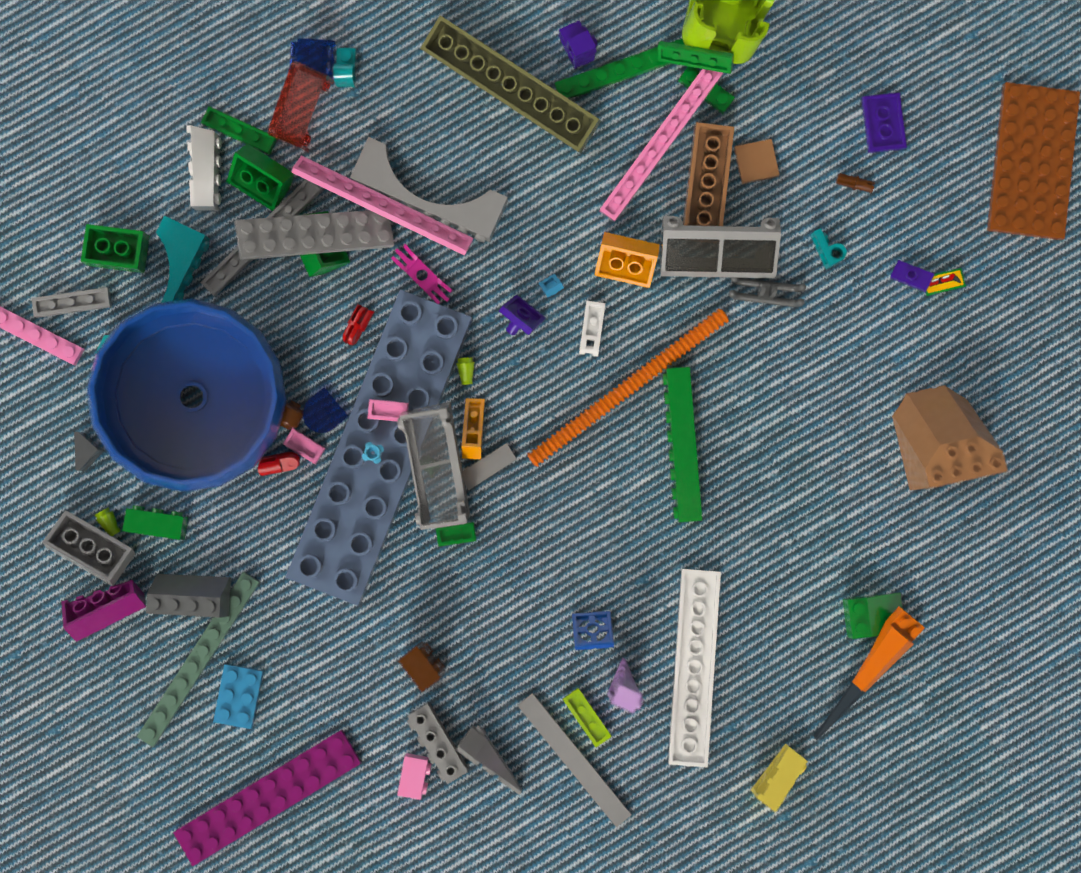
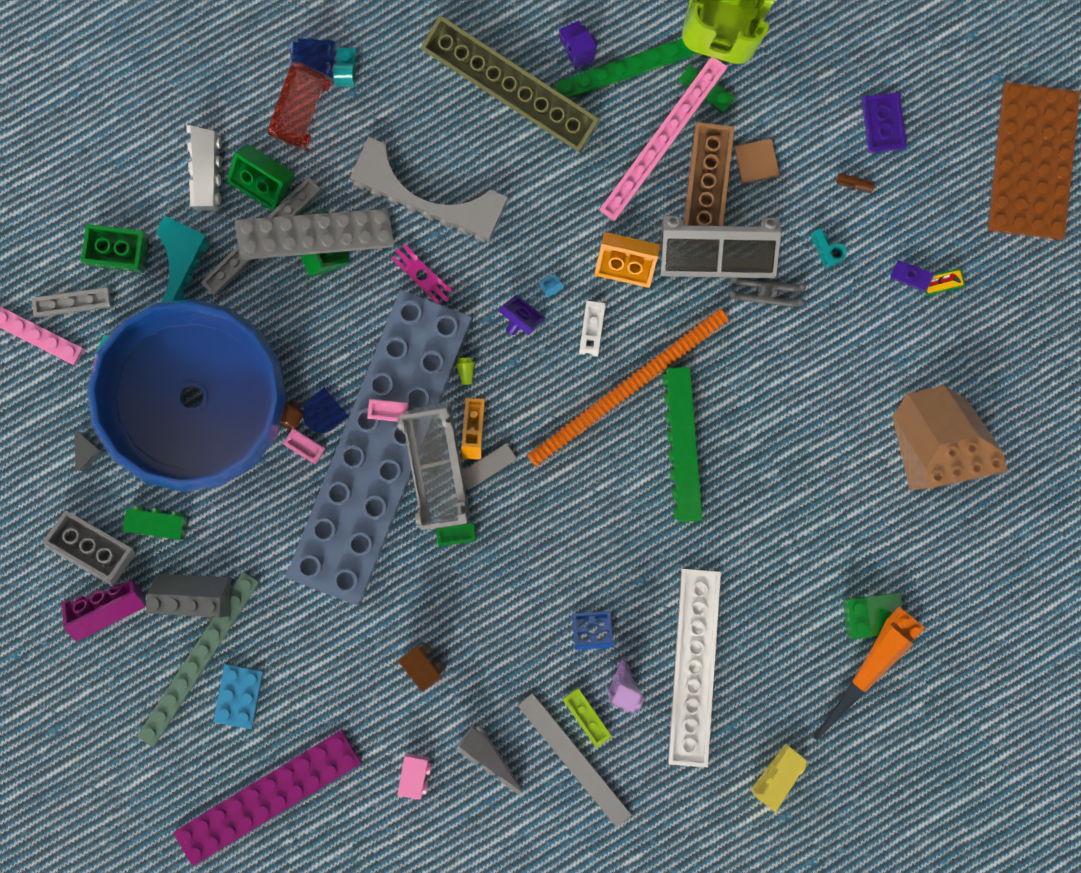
(108, 521): lime cone -> none
(238, 130): green tile -> none
(278, 463): red arm -> none
(357, 324): red arm -> none
(369, 447): medium azure plate -> none
(382, 205): bright pink plate -> none
(437, 742): light grey brick -> none
(695, 57): green tile -> none

